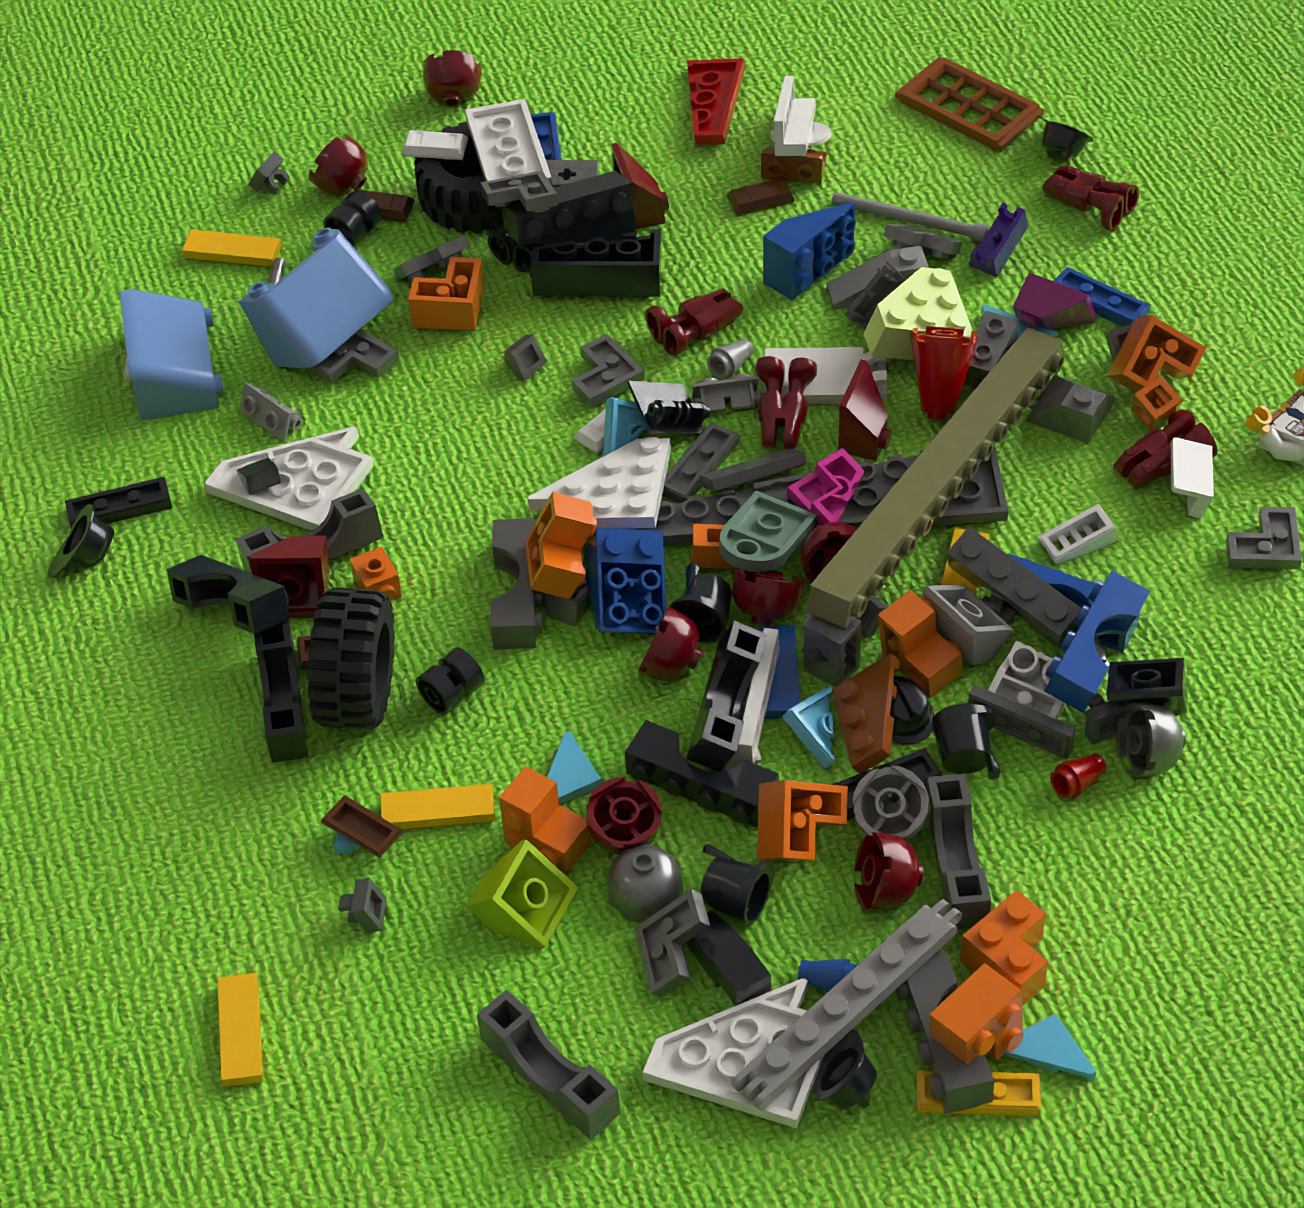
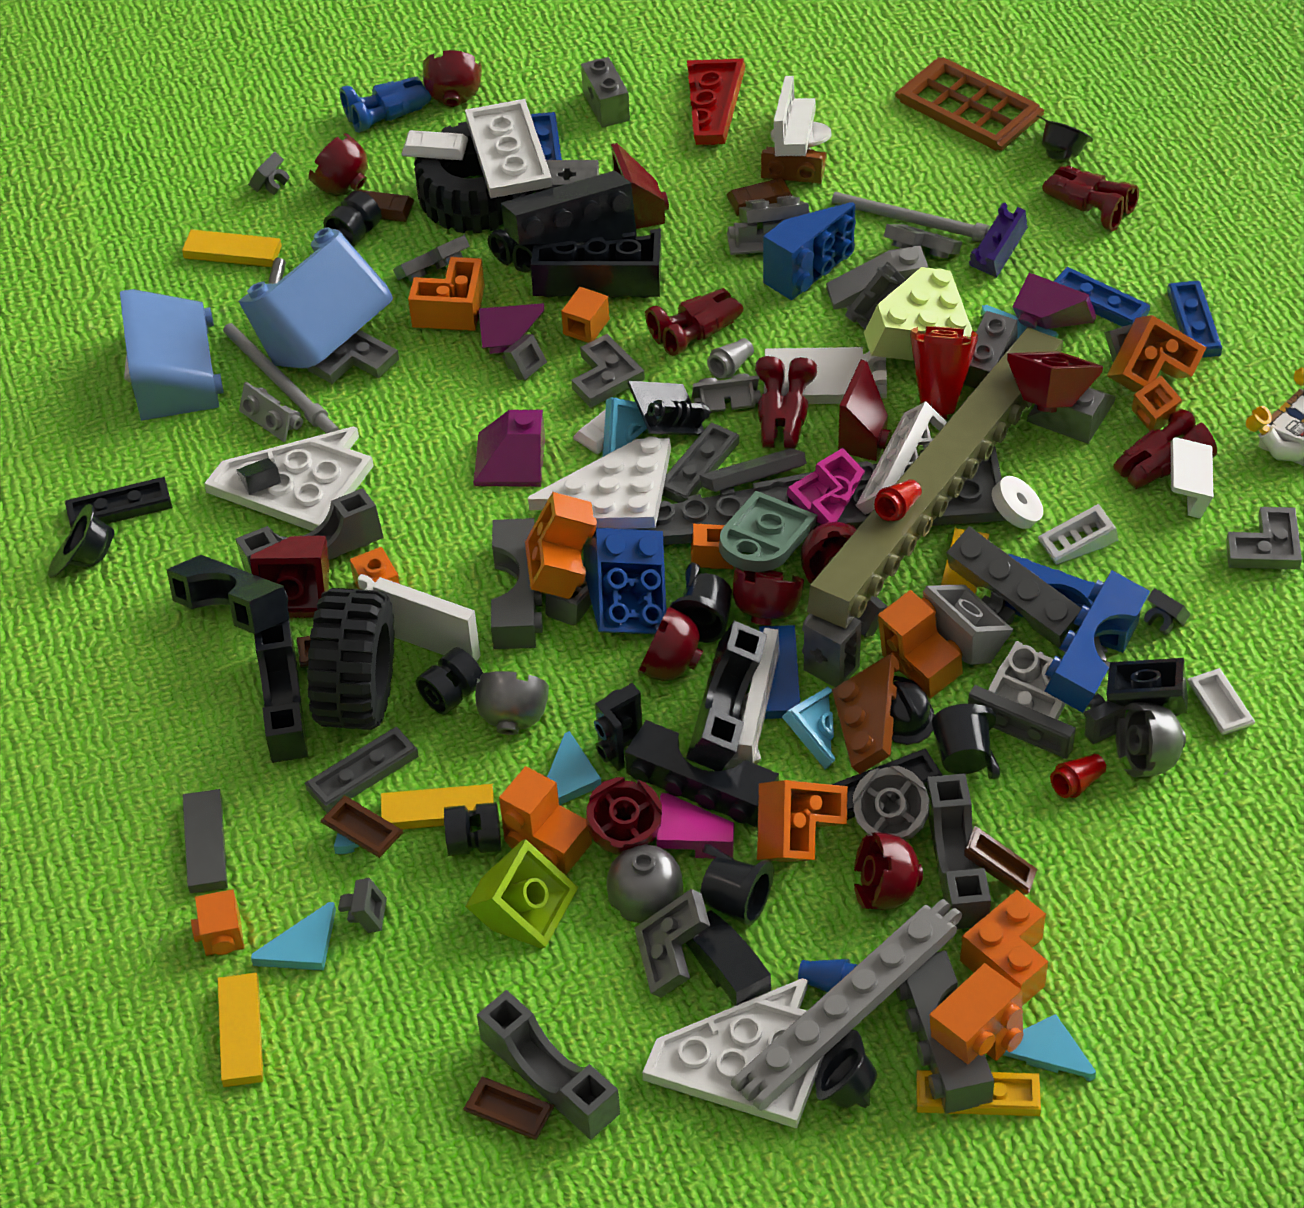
(204, 841): none -> dark grey tile
(218, 923): none -> orange brick
(301, 945): none -> medium azure tile
(312, 411): none -> light grey bar
(362, 769): none -> dark grey tile
(387, 102): none -> blue piece
(428, 619): none -> white tile
(459, 832): none -> black wheel
(506, 324): none -> magenta slope
(509, 1108): none -> reddish brown tile
(510, 702): none -> flat silver cylinder
(511, 450): none -> magenta slope
(530, 188): flat silver plate -> none
(585, 315): none -> orange brick
(605, 92): none -> brick
(617, 723): none -> black bracket
(693, 827): none -> dark pink slope
(746, 238): none -> light grey hinge
(762, 211): none -> flat silver plate
(896, 500): none -> red cone
(900, 451): none -> white fence
(1000, 861): none -> reddish brown tile
(1017, 502): none -> white piece
(1052, 378): none -> dark red slope
(1165, 607): none -> dark grey tile
(1194, 315): none -> blue tile
(1221, 701): none -> white tile

